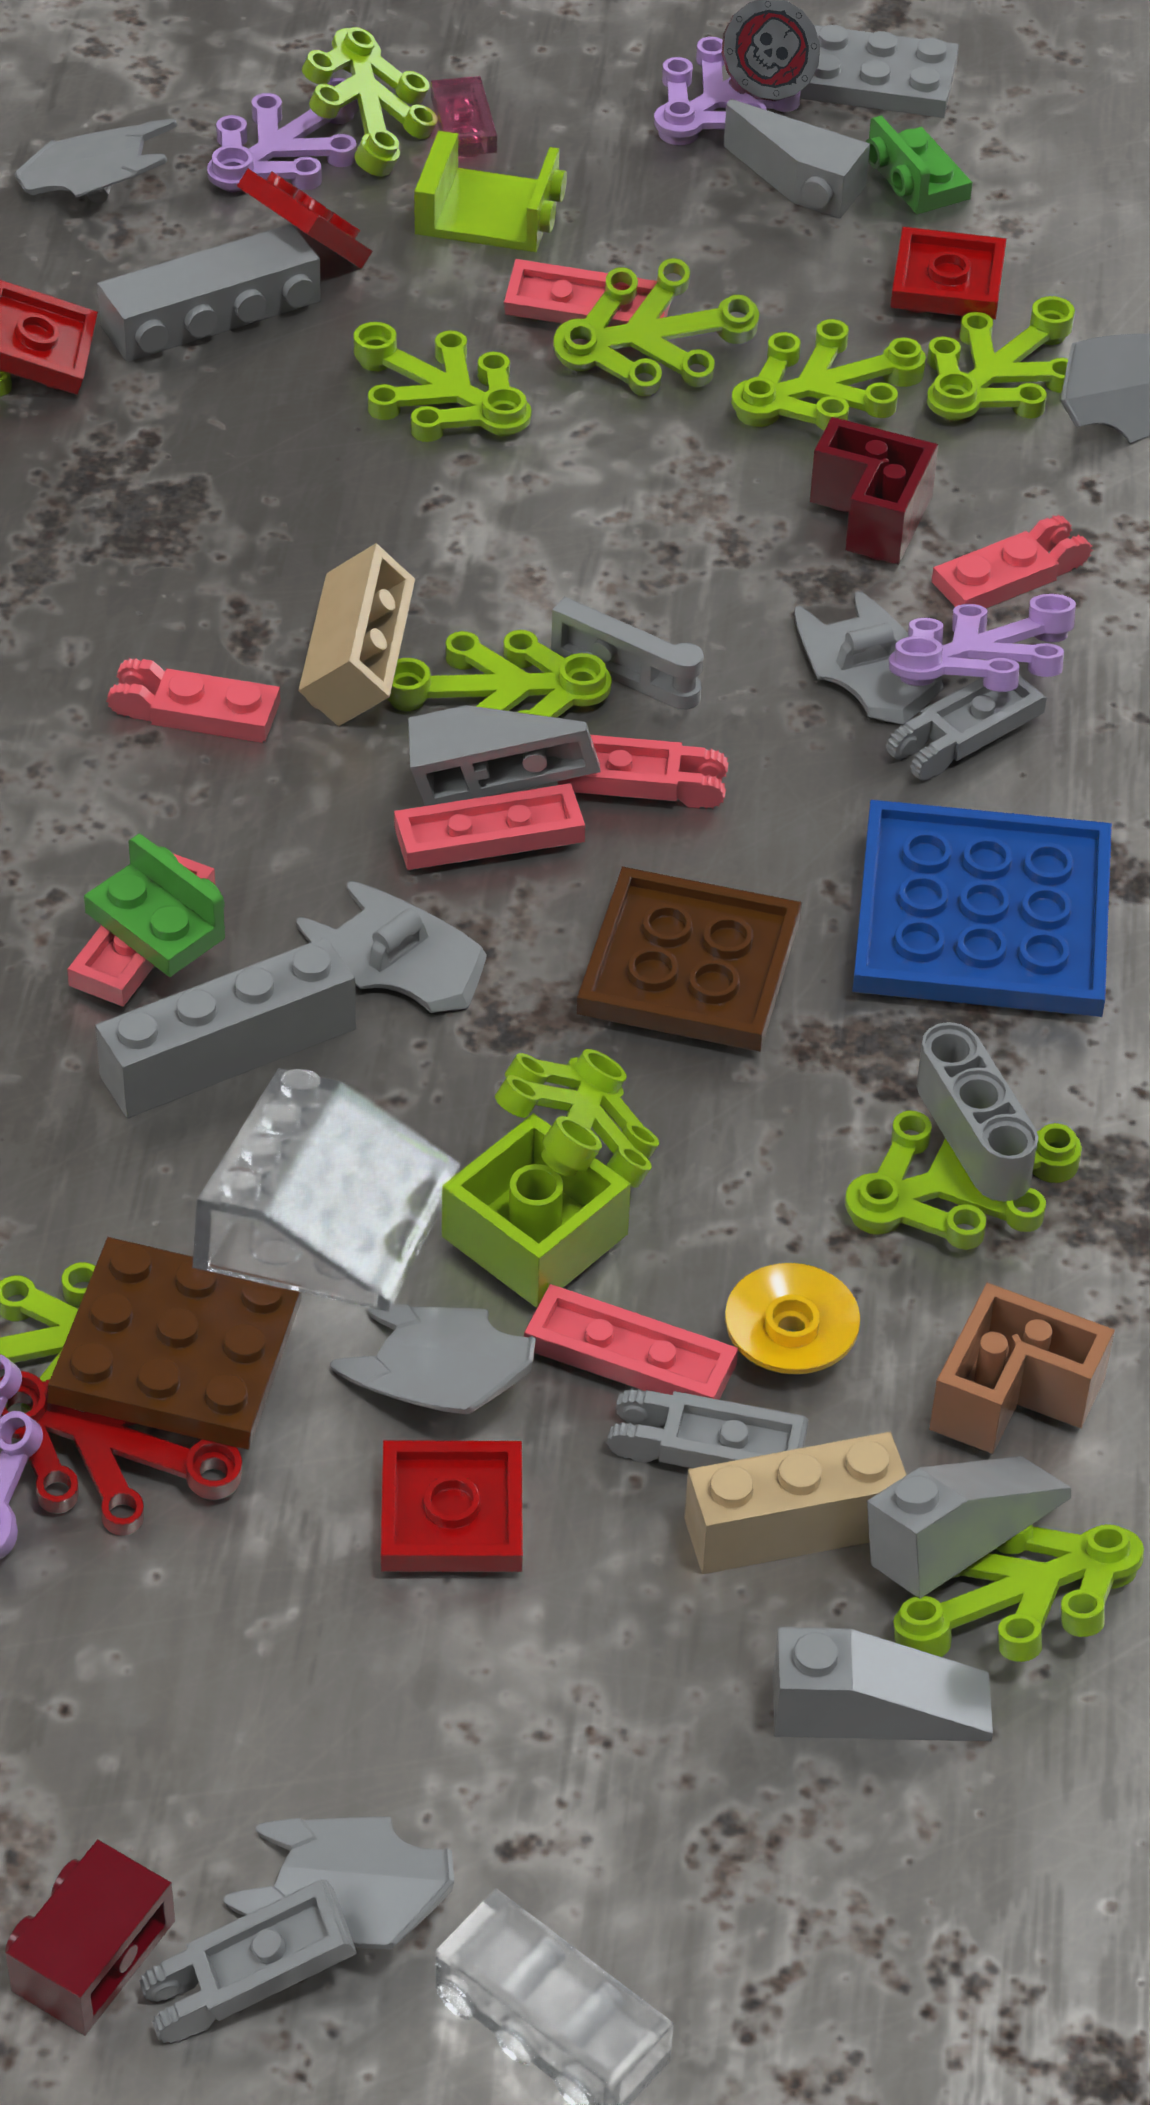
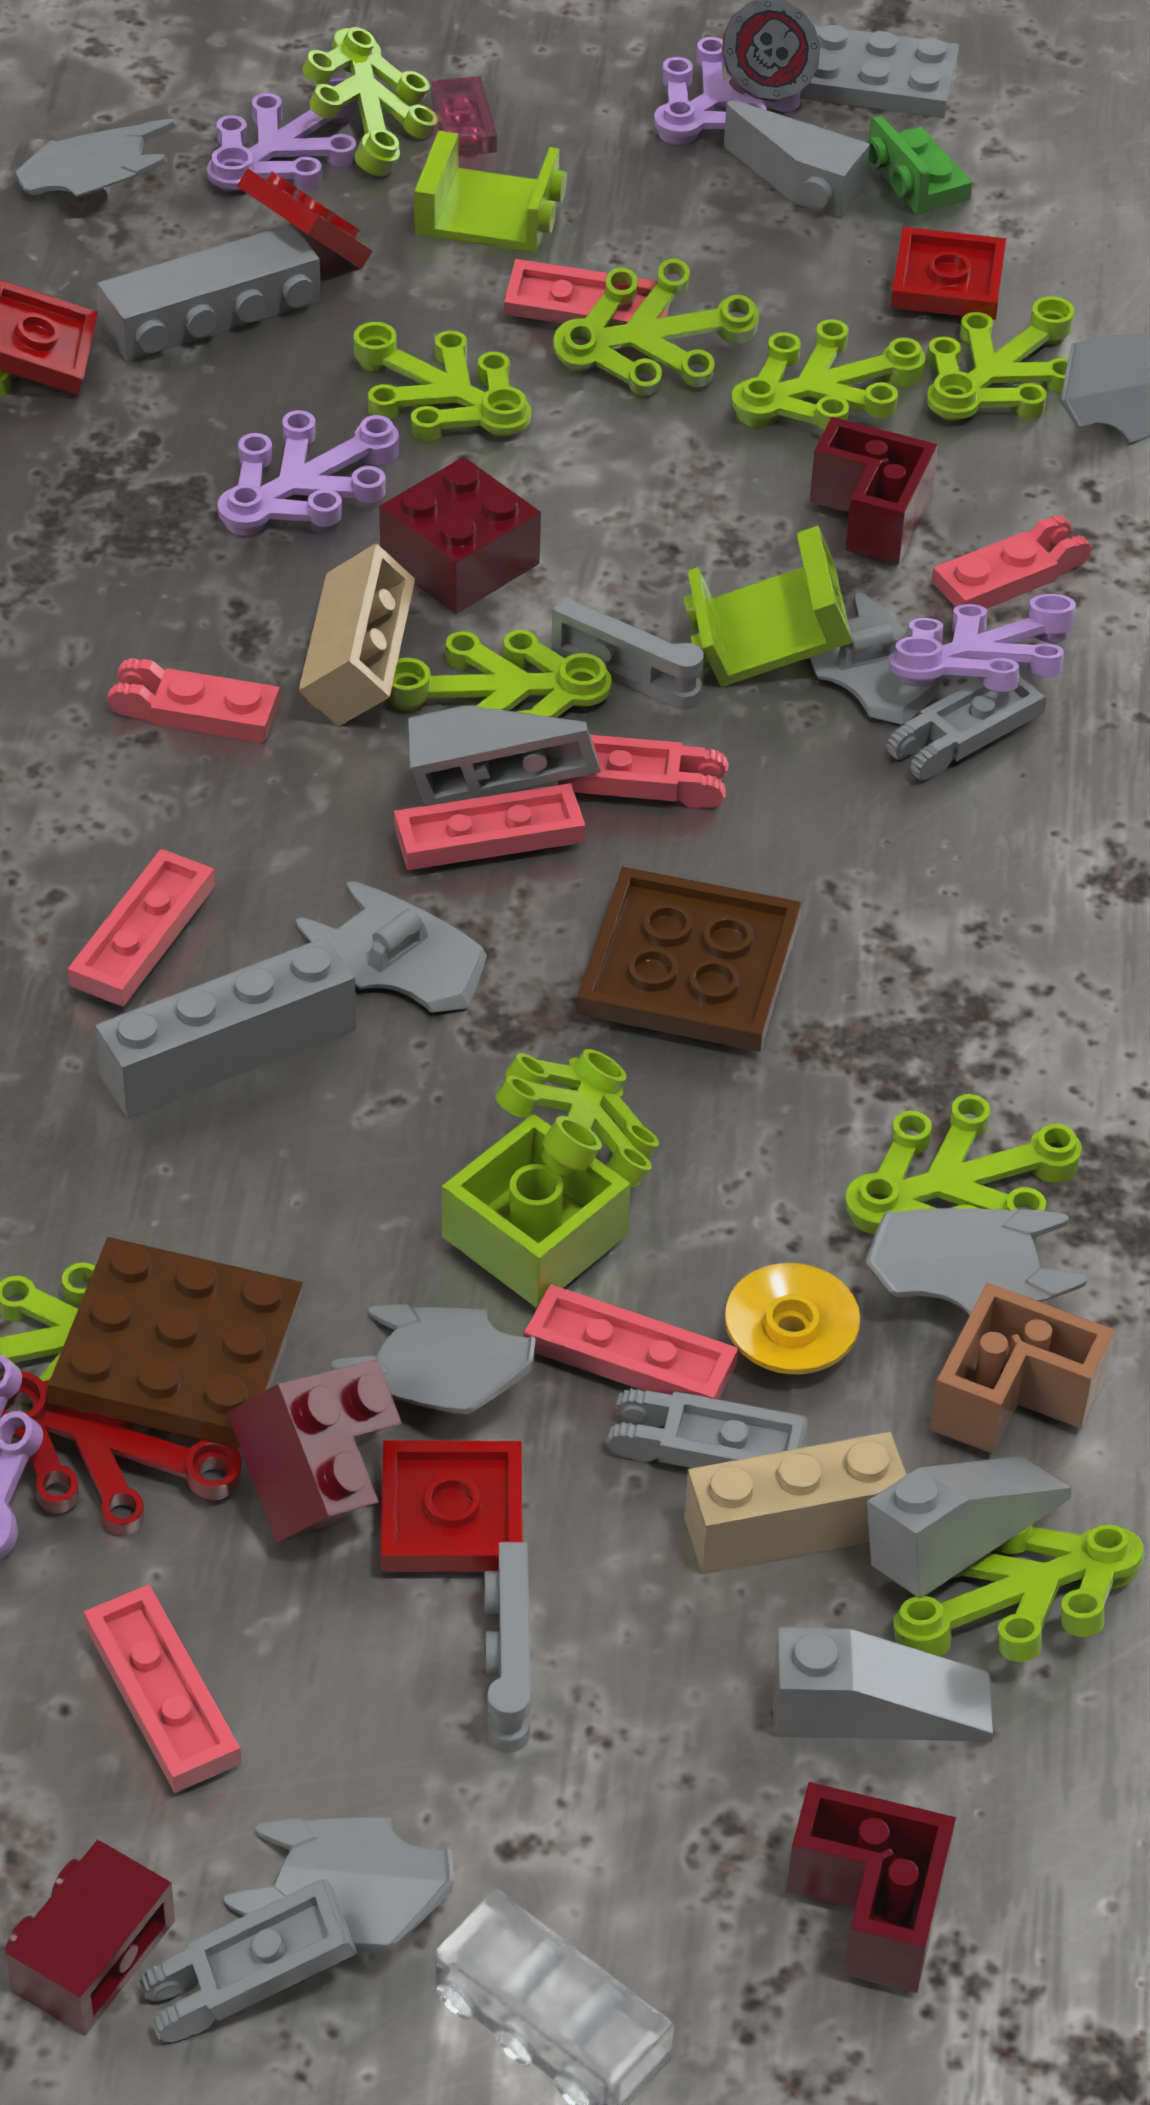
(159, 907): bright green bracket -> none
(162, 1688): none -> coral plate
(251, 506): none -> lavender plant
(305, 1446): none -> dark red brick
(321, 1195): clear slope -> none
(461, 534): none -> dark red brick
(508, 1649): none -> light grey plate
(772, 619): none -> lime panel
(884, 1865): none -> dark red brick
(961, 1249): none -> light grey shield
(977, 1111): light grey beam -> none
(984, 908): blue plate -> none

